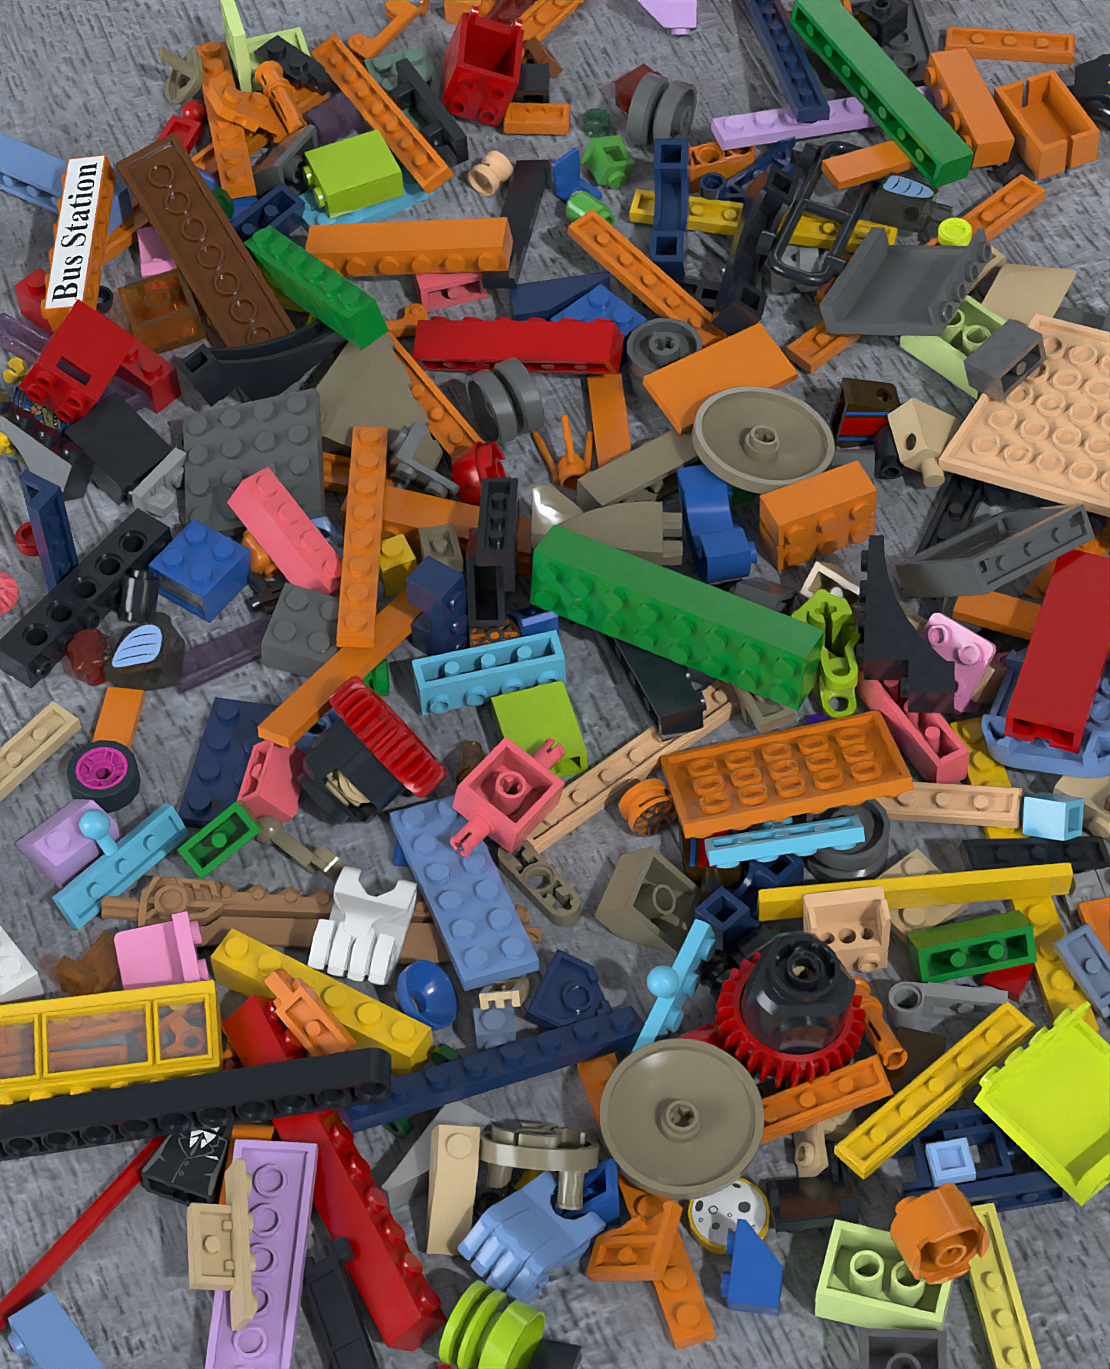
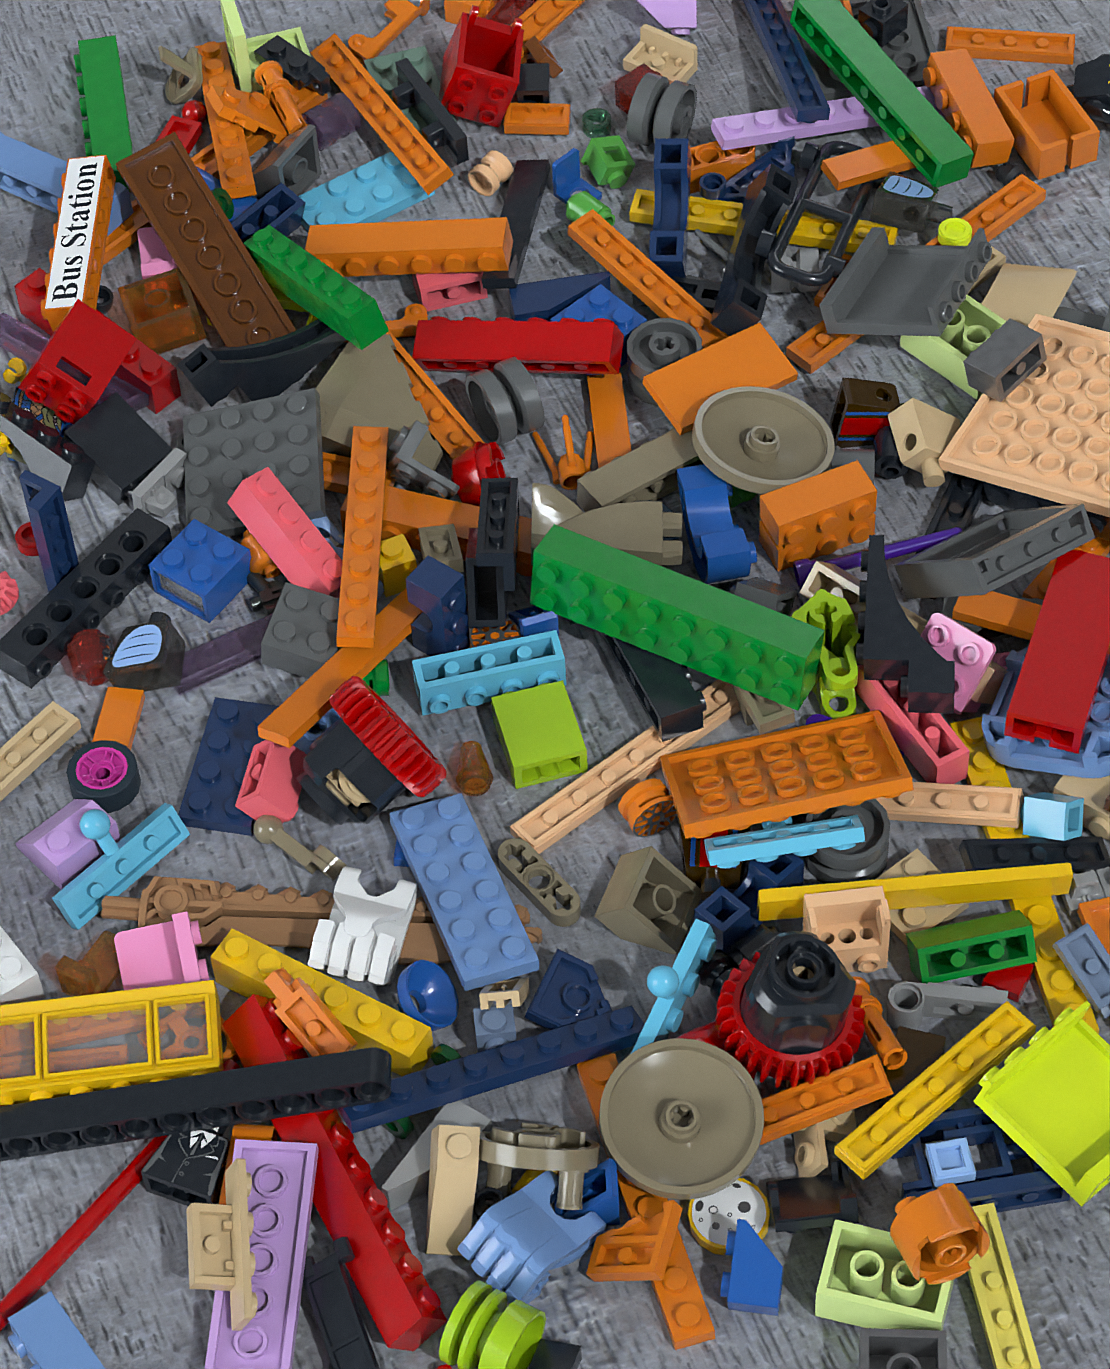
(103, 101): none -> green brick
(139, 595): black brick -> none
(221, 839): green brick -> none
(353, 174): lime brick -> none
(507, 795): coral brick -> none
(663, 53): none -> tan bracket
(804, 566): none -> dark purple piece

